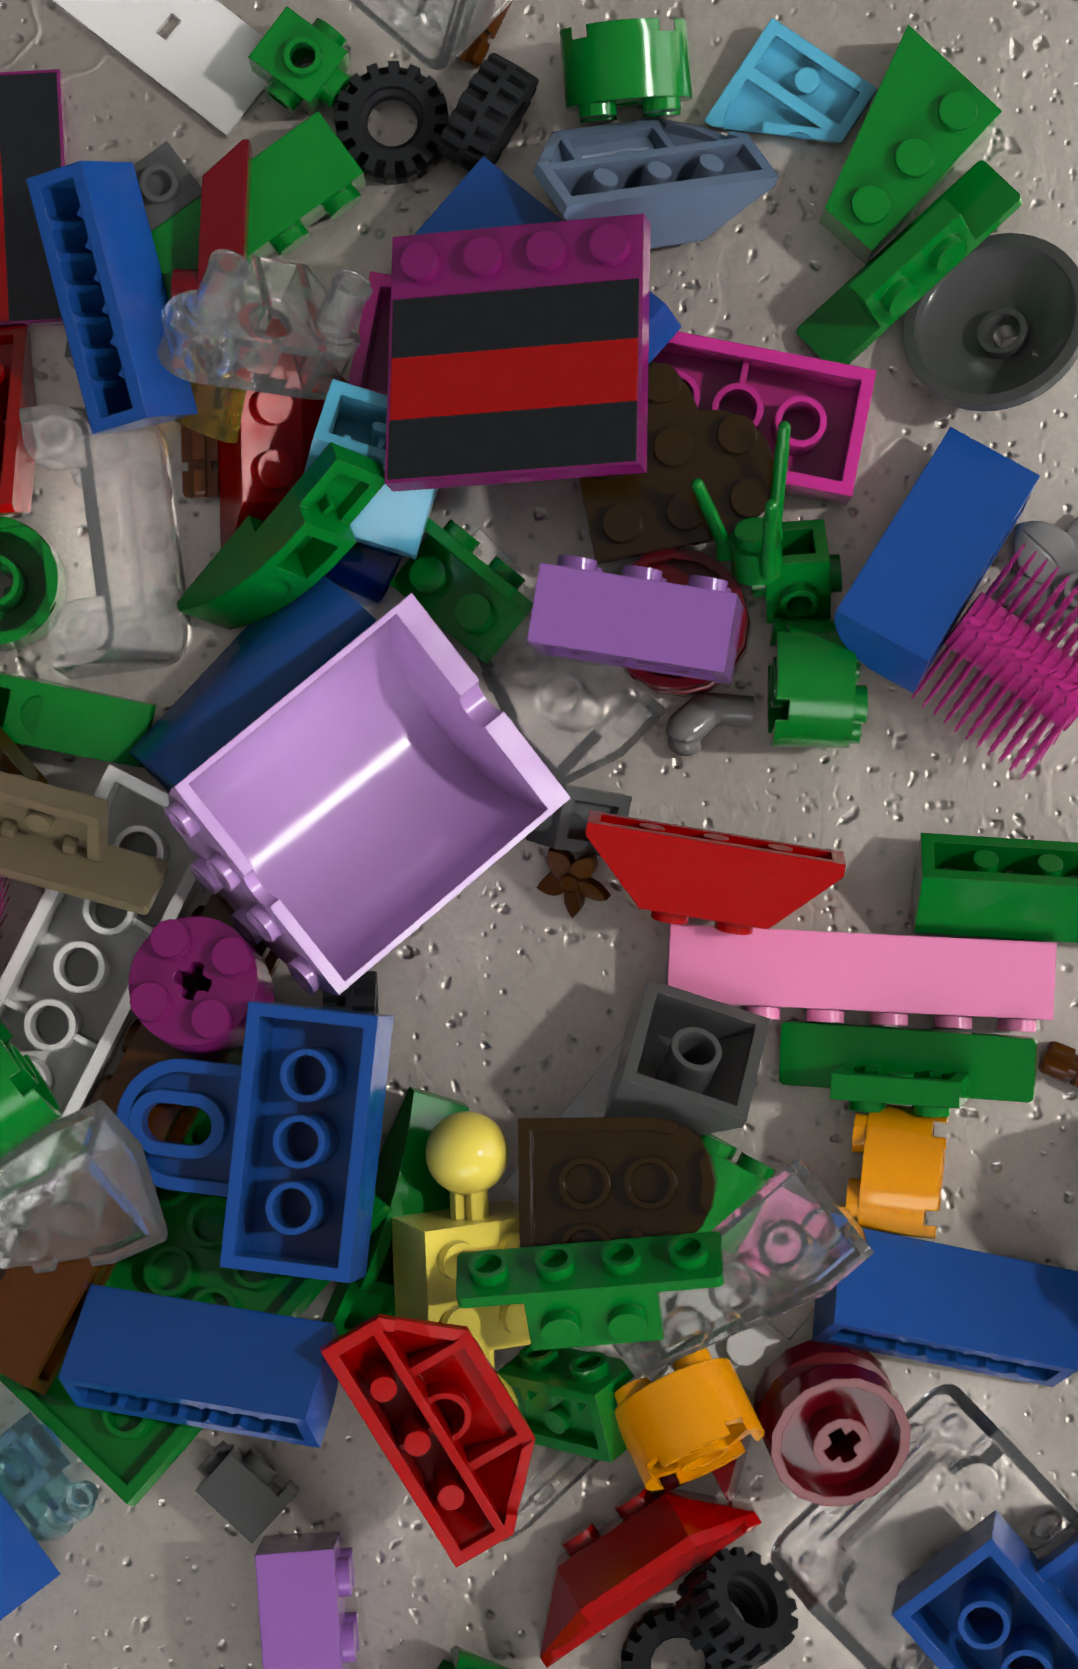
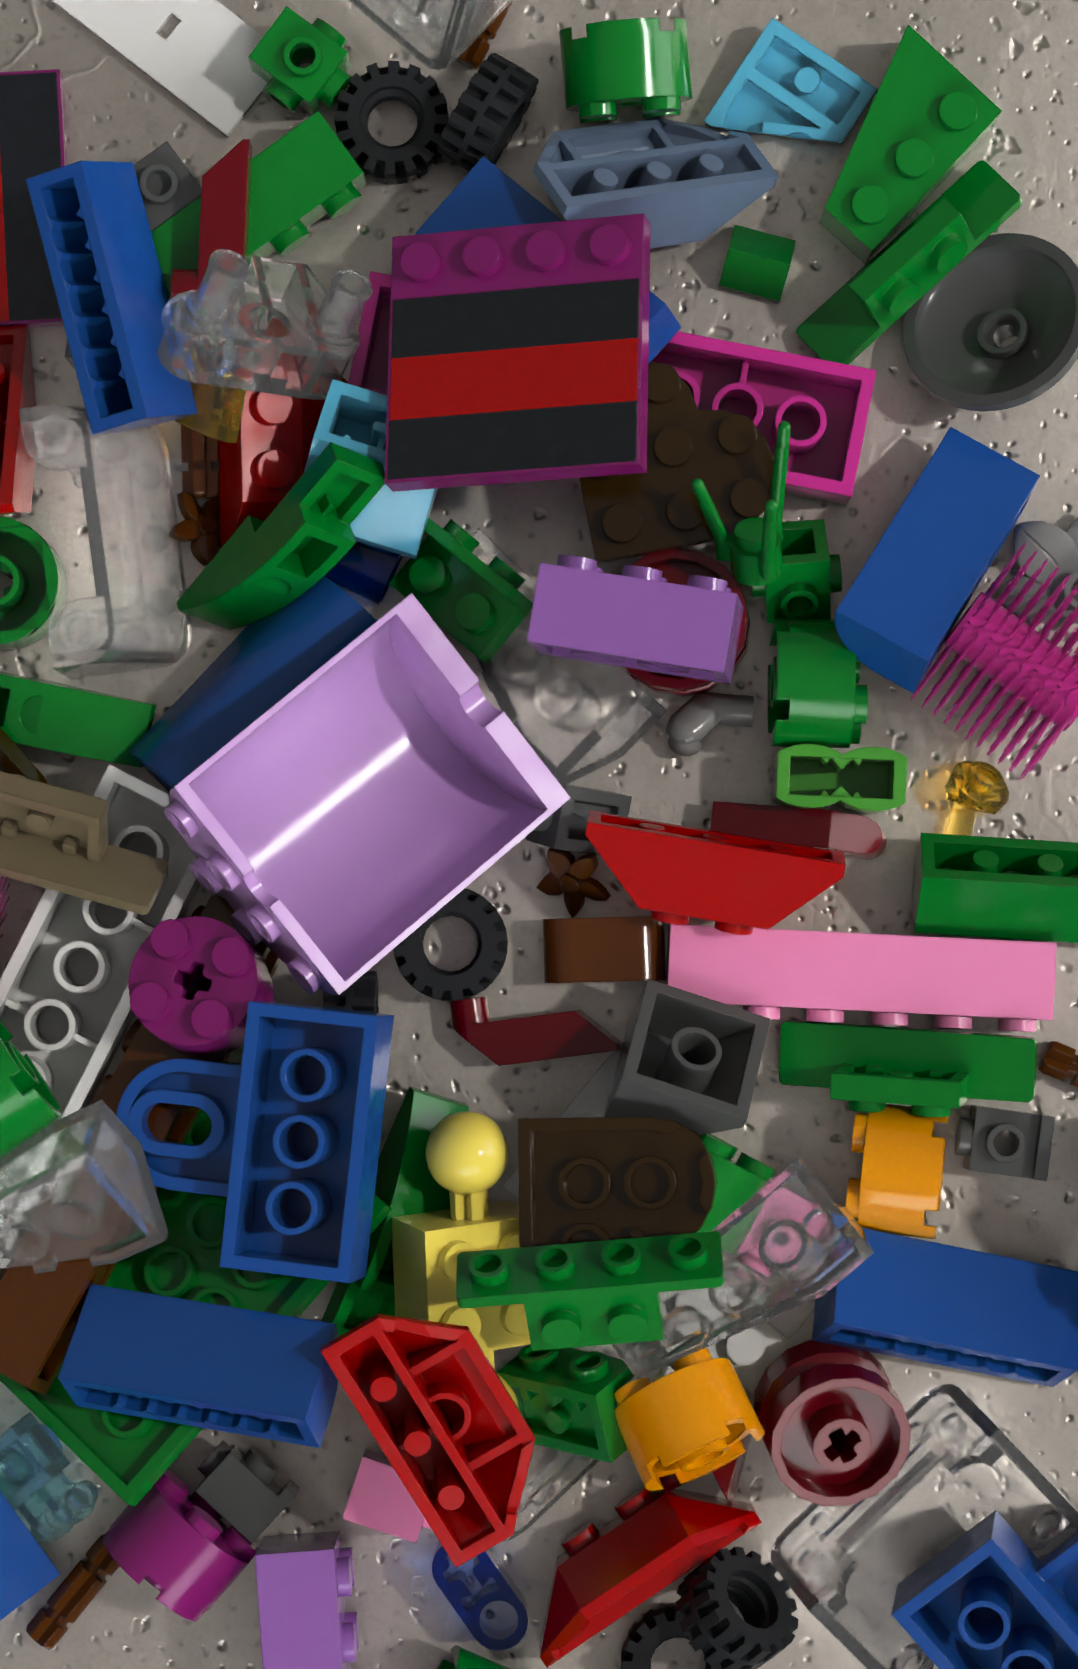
(72, 1596): none -> reddish brown axle
(178, 1547): none -> magenta brick
(199, 527): none -> reddish brown plant
(382, 1500): none -> bright pink brick
(458, 1586): none -> clear blue beam
(472, 978): none -> black tyre
(529, 1037): none -> dark red piece
(603, 949): none -> reddish brown beam
(757, 263): none -> green slope
(806, 827): none -> dark red piece
(859, 781): none -> bright green brick
(974, 789): none -> clear yellow plate
(1032, 1148): none -> dark grey brick

